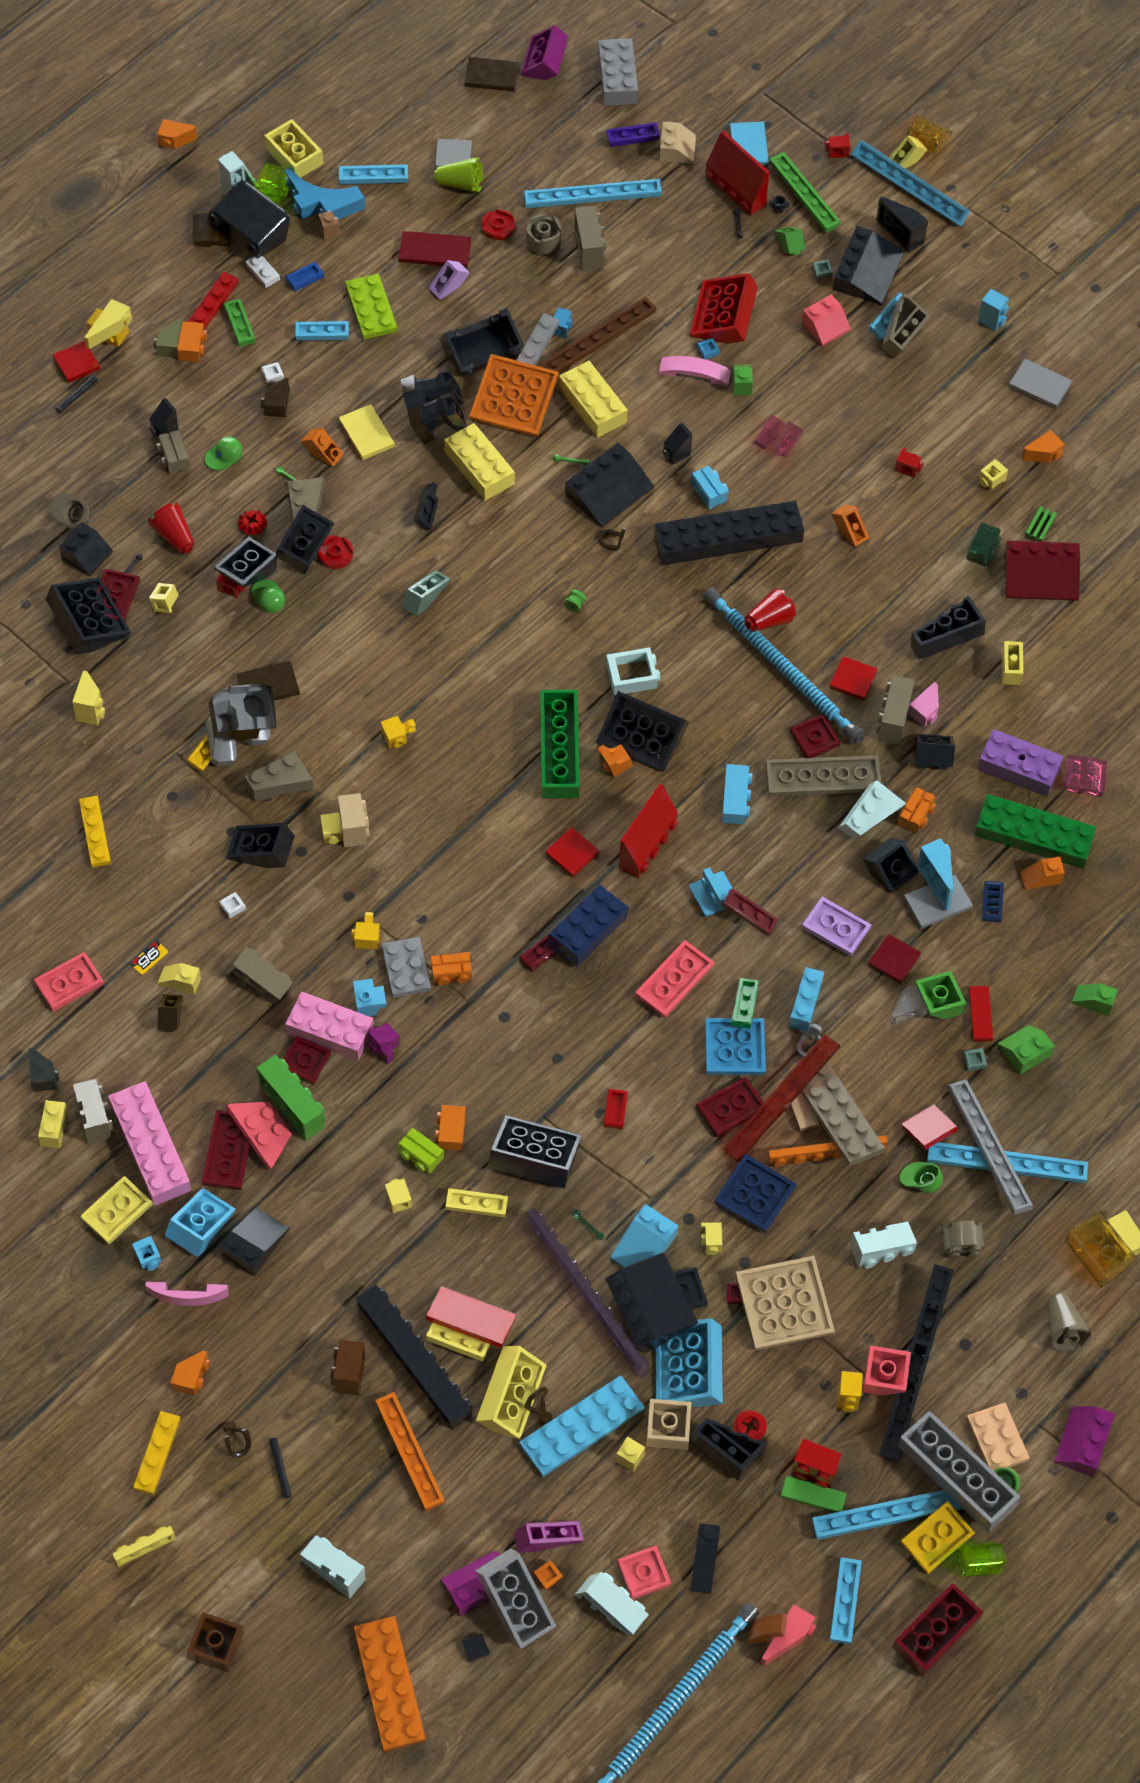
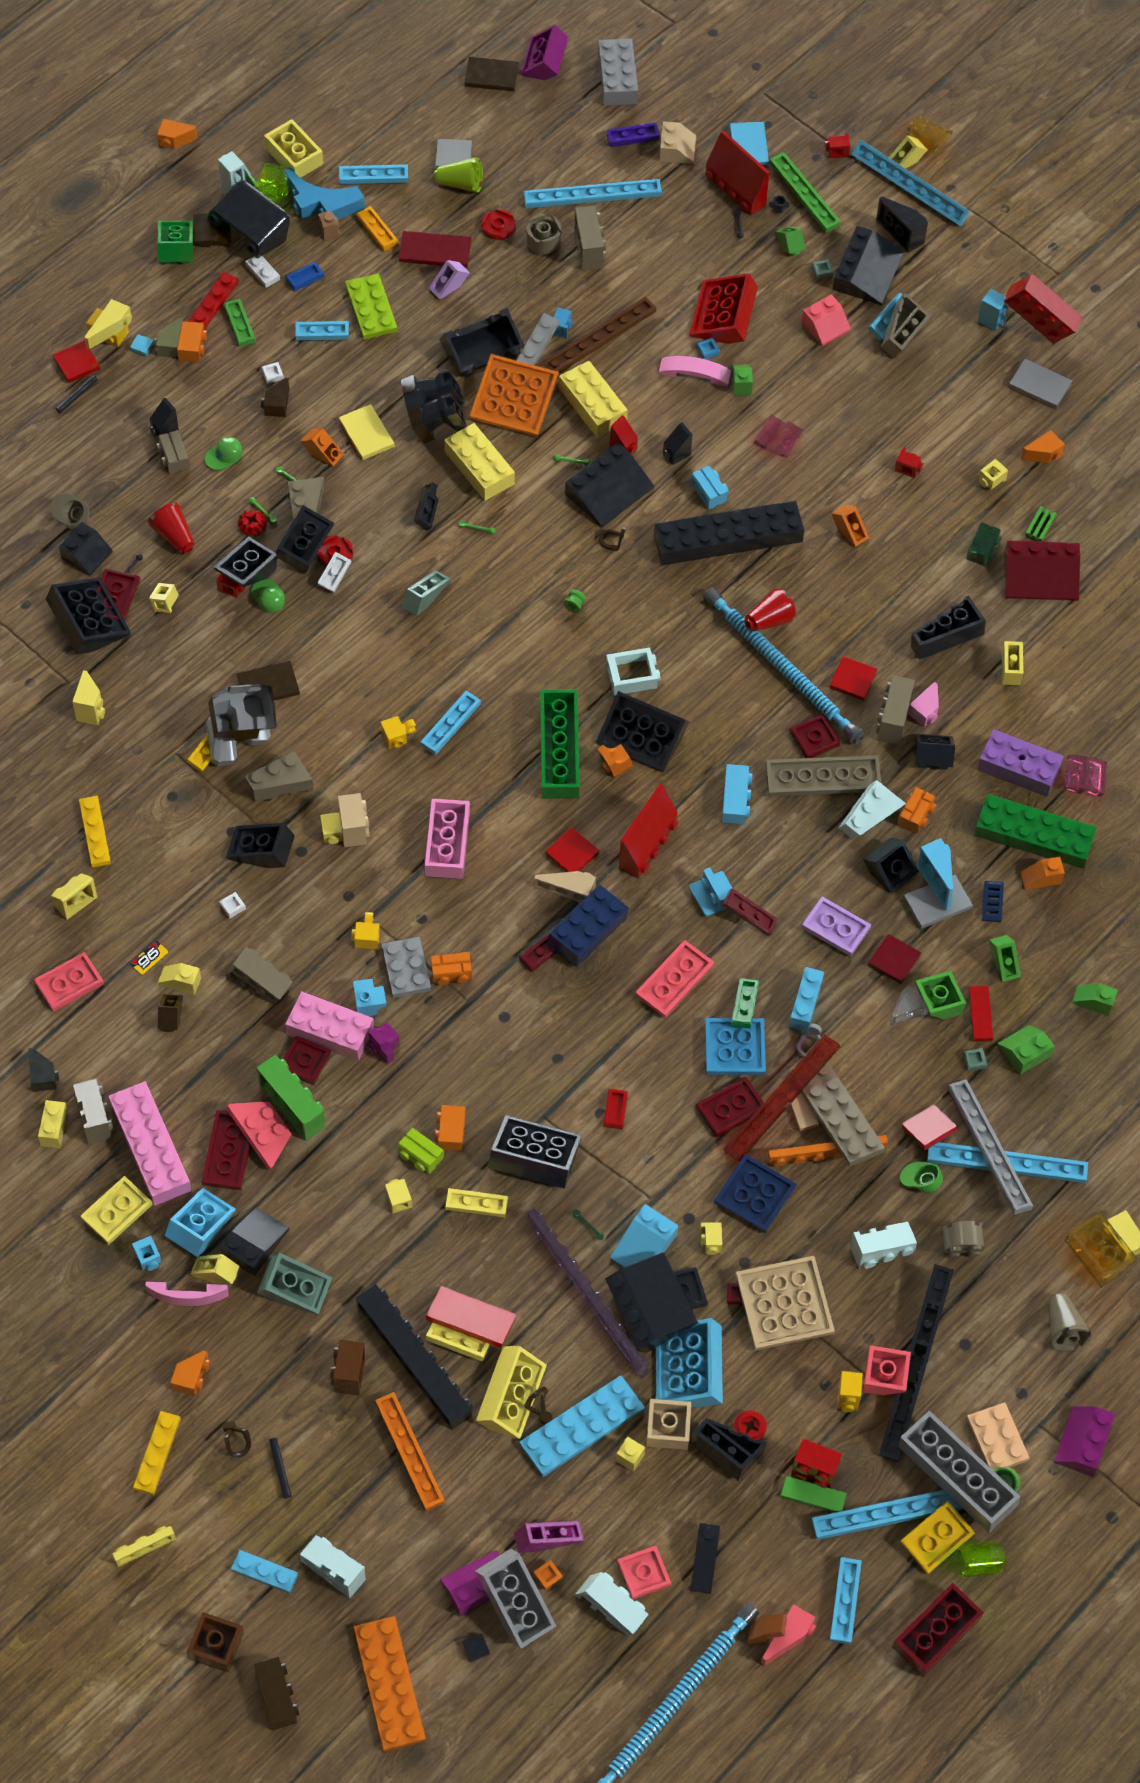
(74, 895): none -> light yellow slope
(141, 345): none -> medium azure tile
(175, 241): none -> green slope
(215, 1269): none -> light yellow slope
(264, 1571): none -> medium azure plate
(273, 519): none -> bright green hinge
(276, 1693): none -> dark brown brick
(294, 1284): none -> sand green slope
(334, 572): none -> white plate
(377, 228): none -> light orange tile
(447, 838): none -> bright pink brick
(450, 722): none -> medium azure plate
(462, 524): none -> bright green hinge
(567, 884): none -> tan slope
(622, 433): none -> red slope
(1005, 957): none -> bright green slope
(1042, 308): none -> red brick

